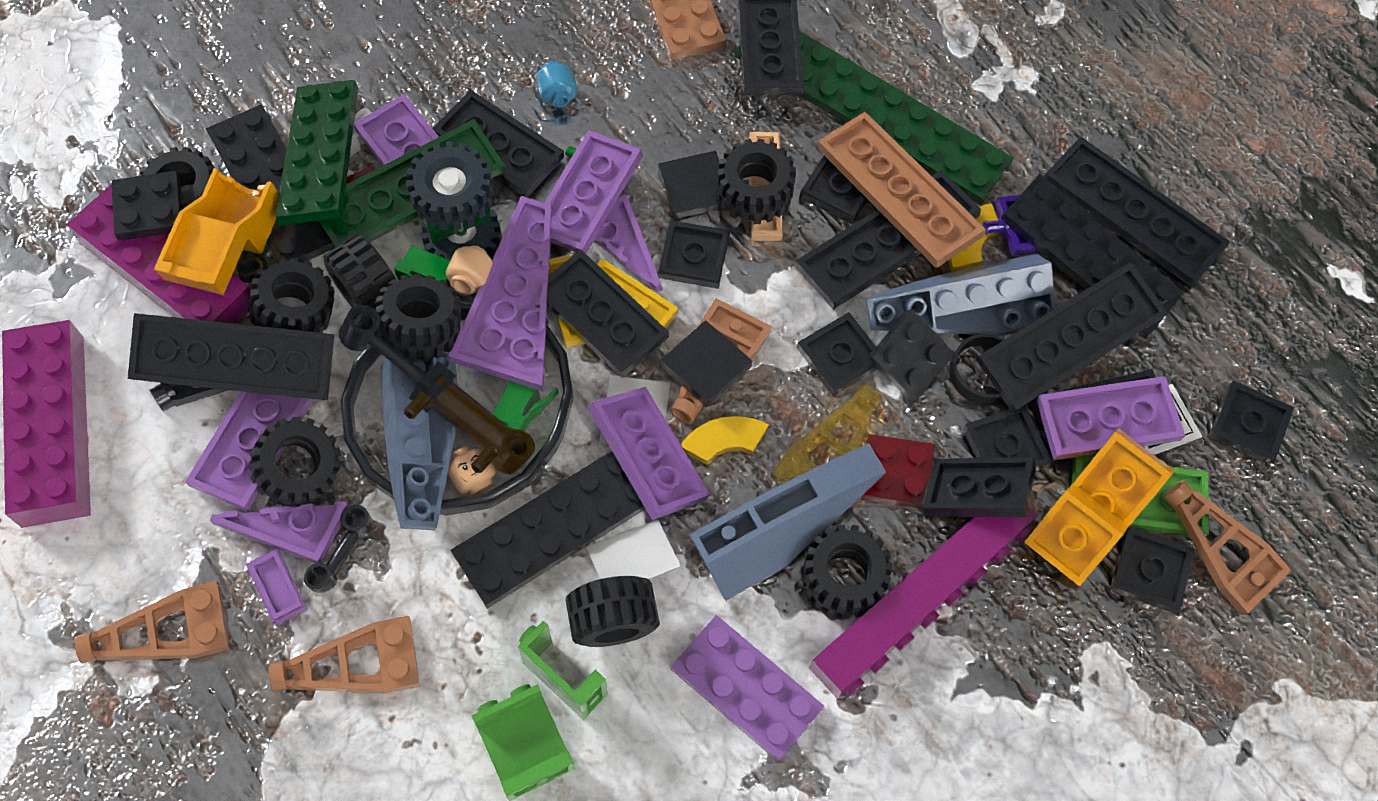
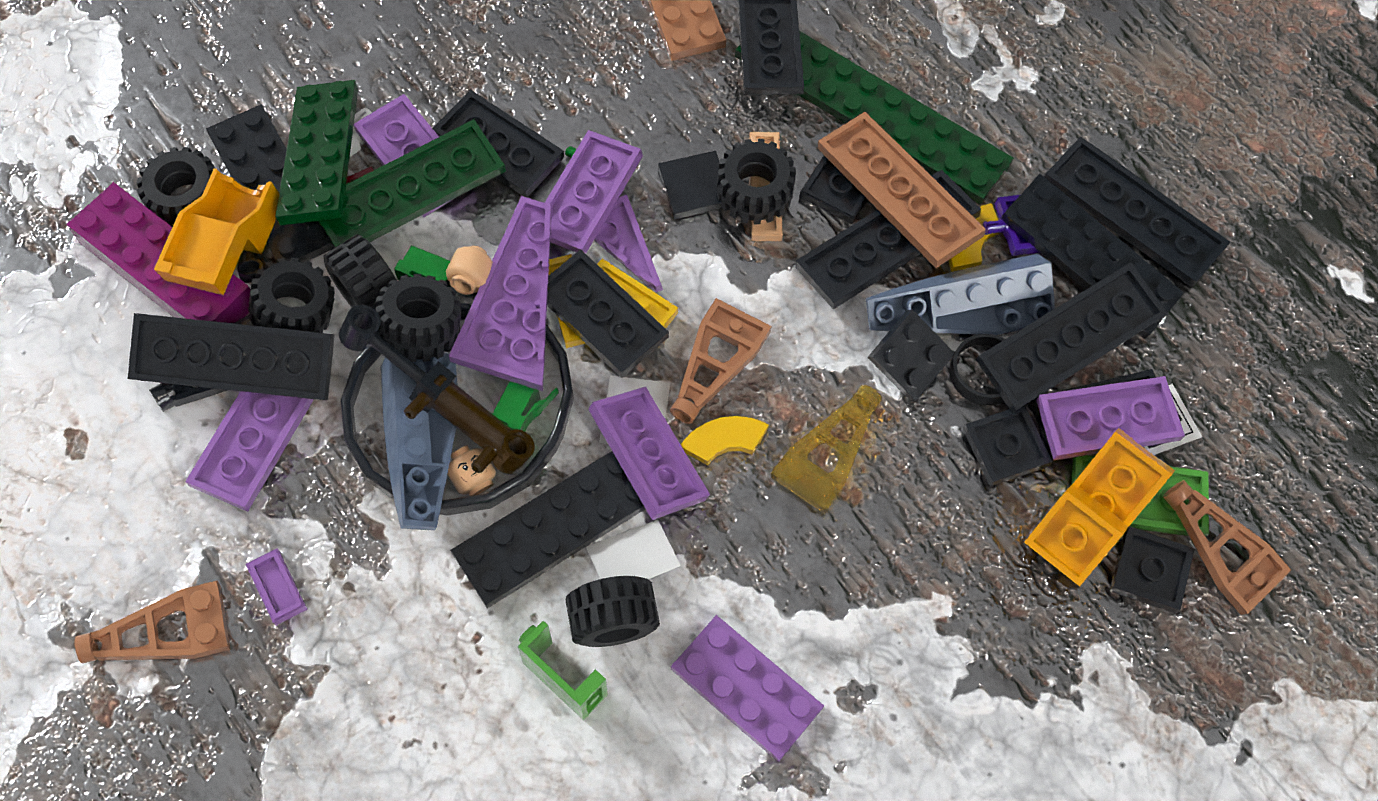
(45, 424): magenta brick -> none
(145, 205): black plate -> none
(299, 434): black tyre -> none
(299, 531): medium lavender wing -> none
(323, 577): black bar -> none
(396, 660): nougat plate -> none
(454, 198): black plate -> none
(522, 741): bright green panel -> none
(556, 84): dark azure head -> none
(694, 254): black tile -> none
(706, 363): black tile -> none
(783, 522): sand blue wedge -> none
(839, 353): black tile -> none
(849, 545): black tyre -> none
(907, 471): dark red plate -> none
(916, 601): magenta brick -> none
(980, 487): black plate -> none
(1251, 422): black plate -> none

